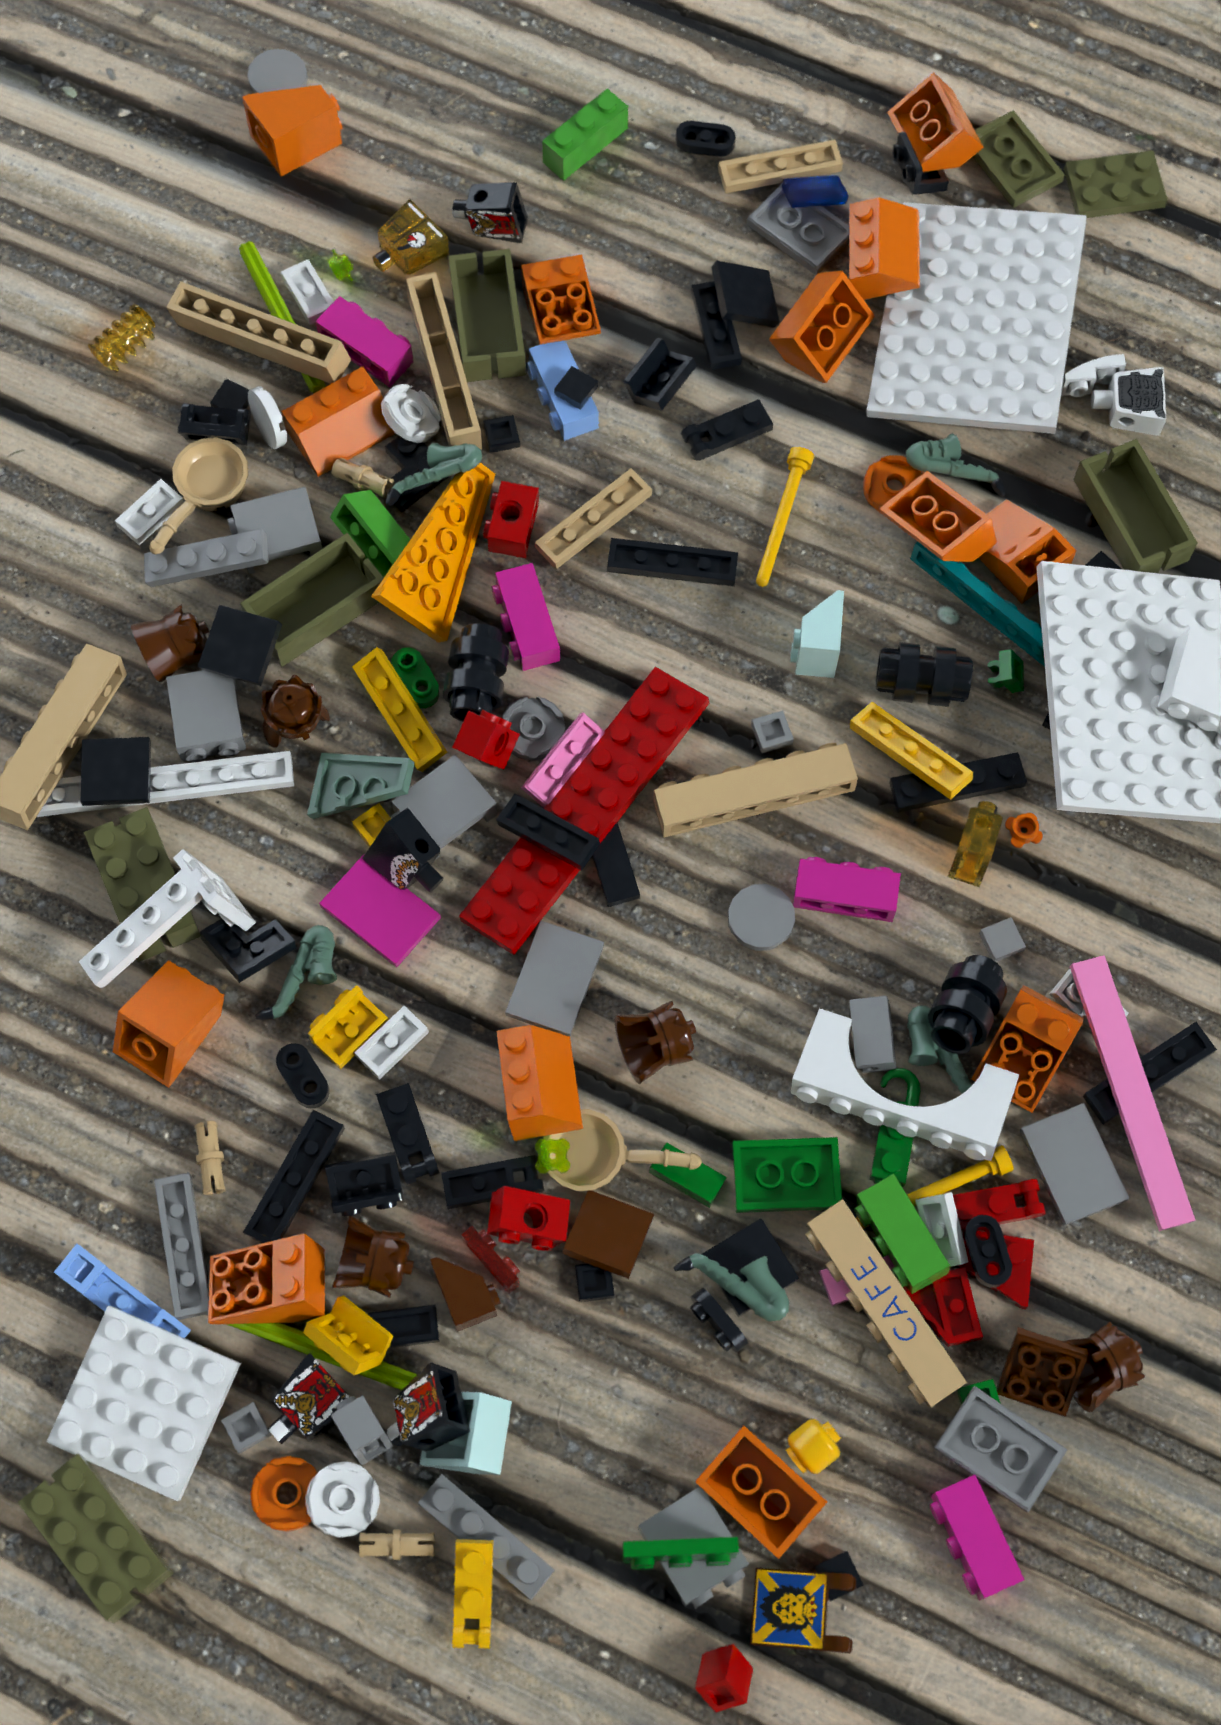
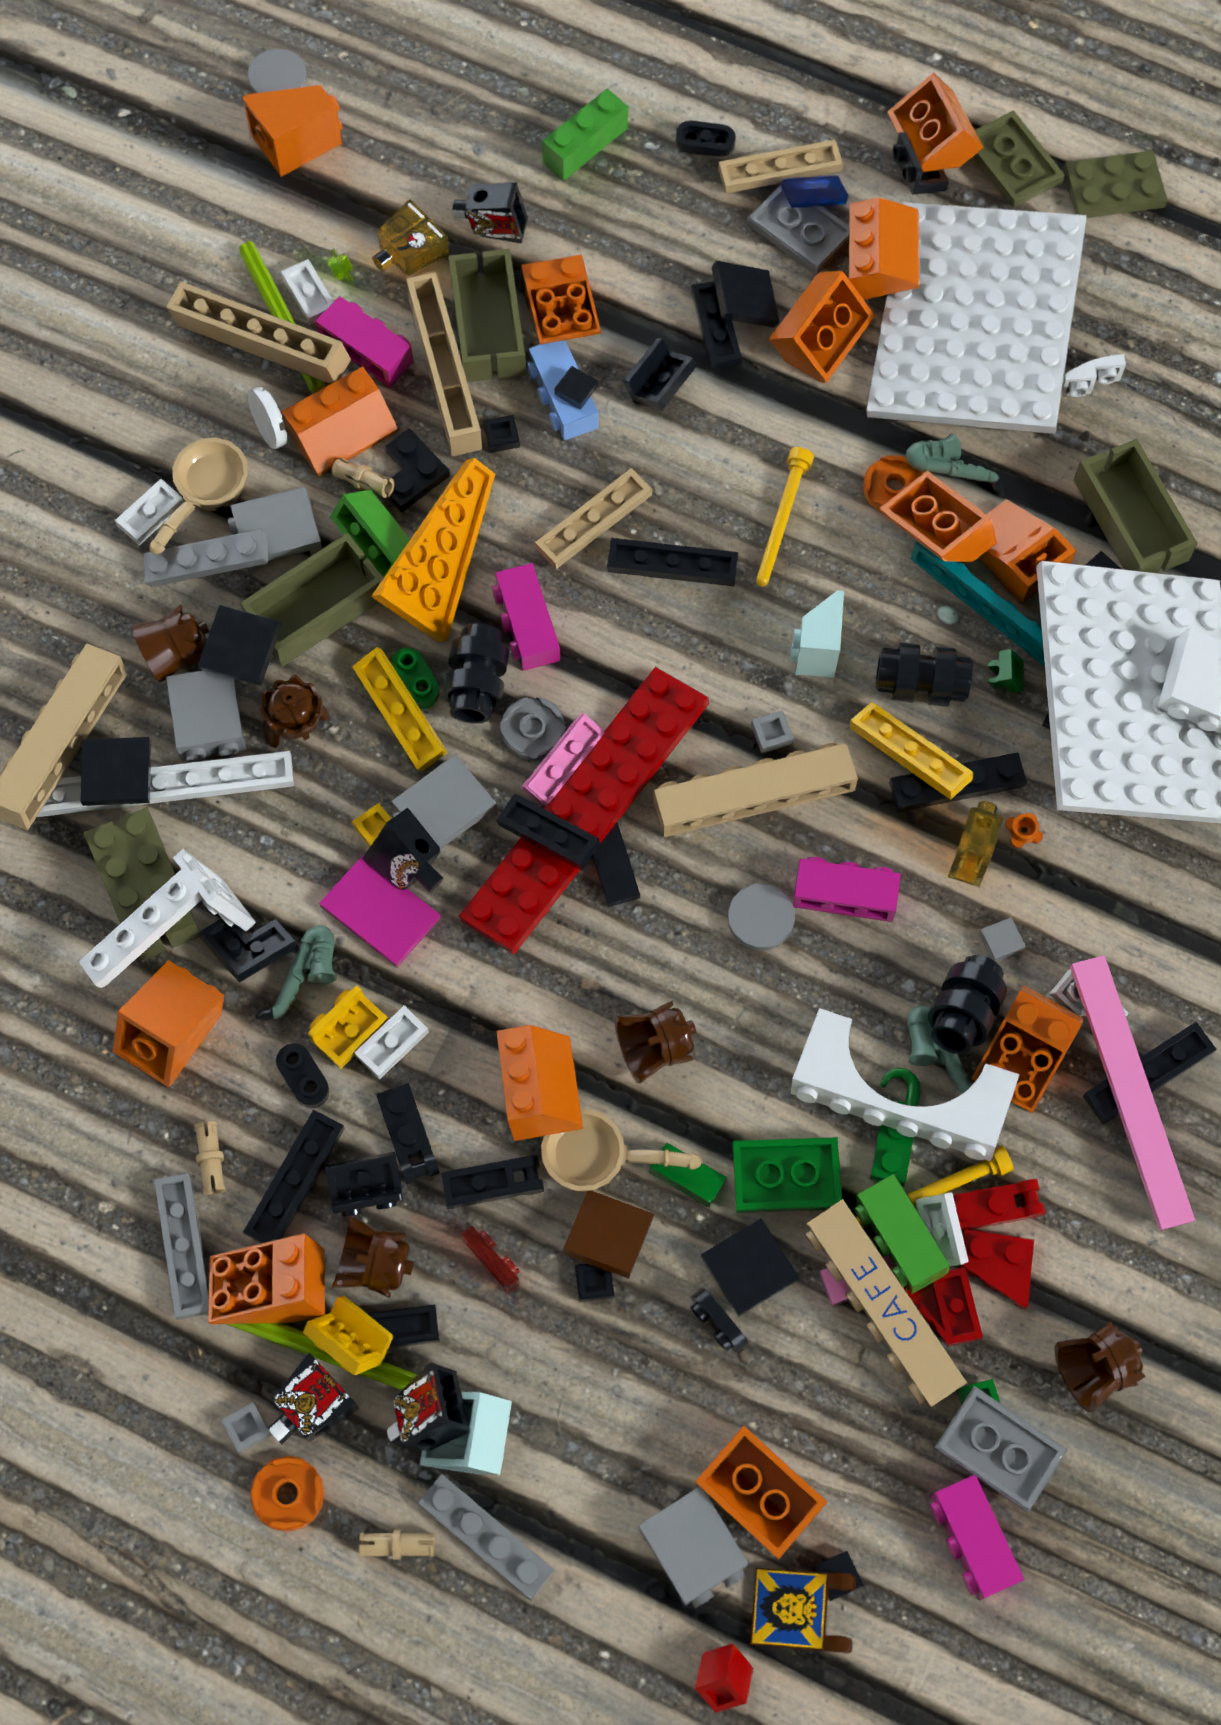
(95, 1538): olive piece -> none
(106, 1289): light blue slope -> none
(123, 337): clear yellow piece -> none
(143, 1403): white plate -> none
(214, 422): black hinge -> none
(230, 396): black tile -> none
(342, 1499): white tile -> none
(357, 781): sand green wing -> none
(361, 1429): light grey slope -> none
(410, 413): white tile -> none
(443, 463): sand green piece -> none
(465, 1294): reddish brown slope -> none
(473, 1592): yellow plate -> none
(486, 738): red brick -> none
(514, 536): red brick -> none
(545, 1148): clear neon green plate -> none
(547, 1212): red brick -> none
(555, 978): light grey tile -> none
(680, 1552): green plate -> none
(727, 430): black plate -> none
(759, 1292): sand green piece -> none
(813, 1446): yellow head -> none
(873, 1034): light grey hinge -> none
(988, 1252): black plate -> none
(1041, 1371): reddish brown tile -> none
(1074, 1164): light grey tile -> none
(1134, 400): torso -> none

